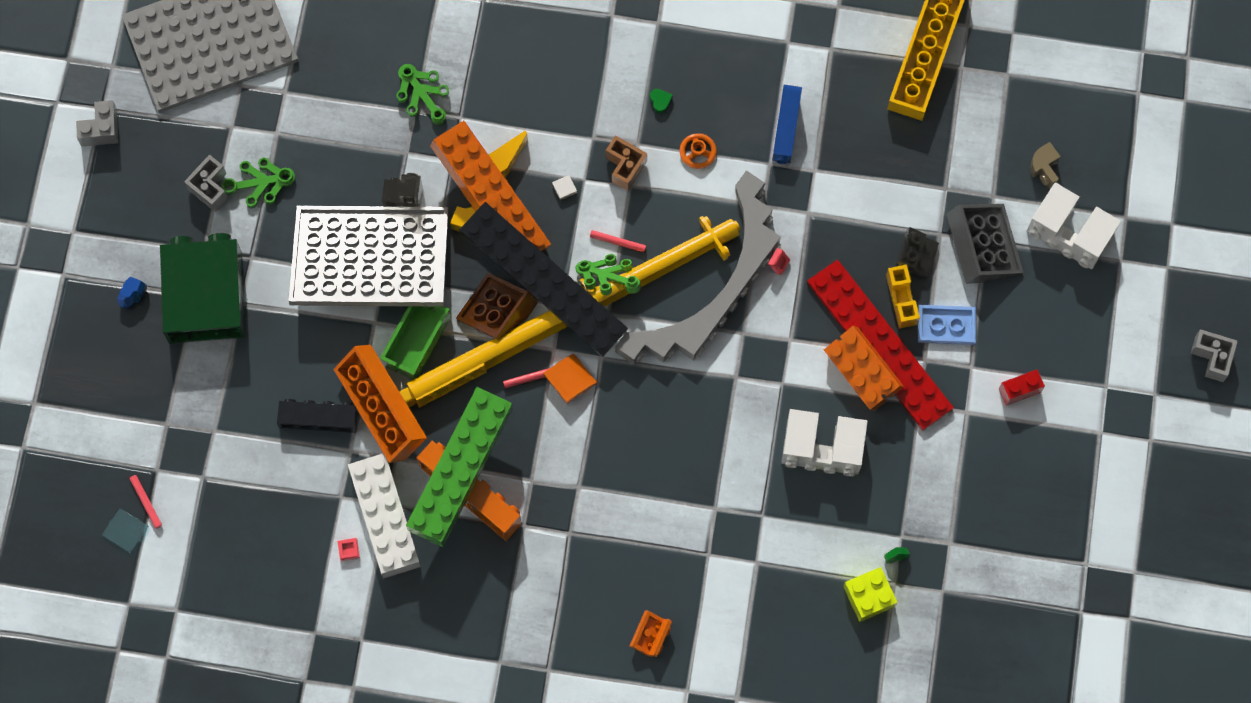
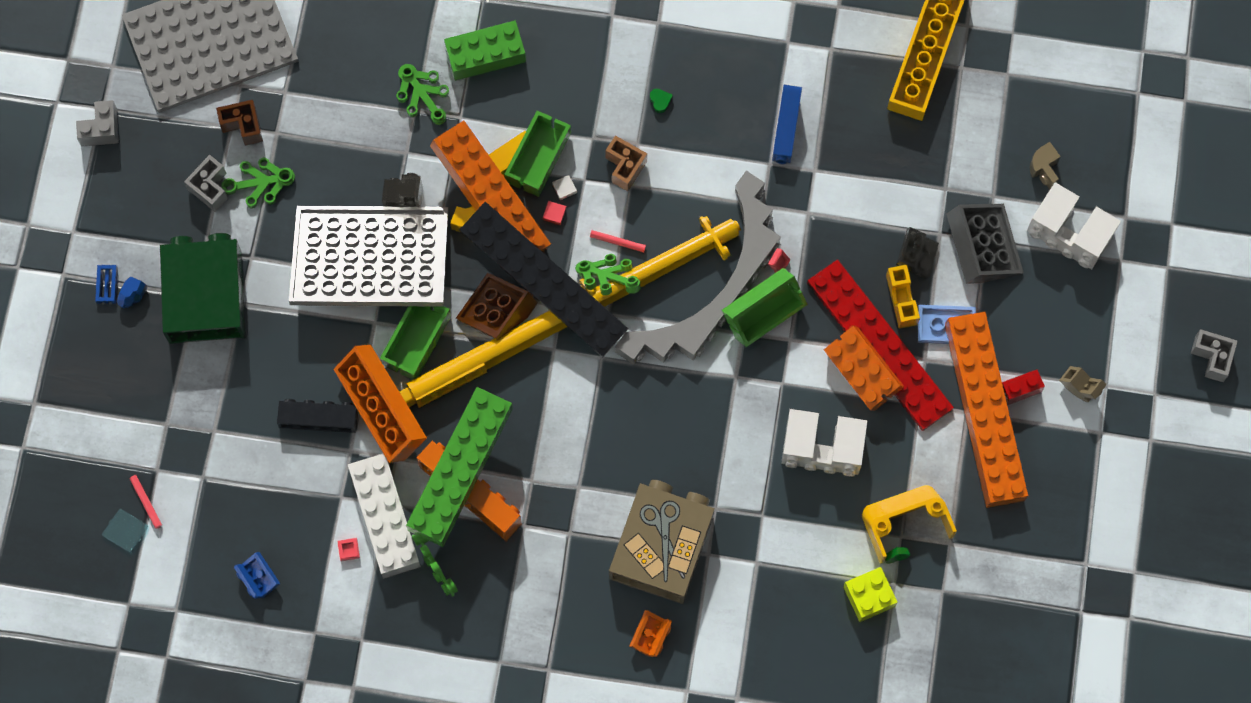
(106, 298): none -> blue tile
(242, 117): none -> reddish brown brick
(257, 576): none -> blue bracket
(448, 585): none -> bright green plant
(485, 50): none -> bright green brick
(524, 379): coral bar -> none
(537, 153): none -> bright green piece
(554, 212): none -> coral tile
(570, 378): orange slope -> none
(662, 541): none -> dark tan brick
(698, 144): orange piece -> none
(764, 307): none -> bright green piece
(878, 515): none -> yellow windscreen
(986, 410): none -> orange brick
(1081, 385): none -> dark tan brick

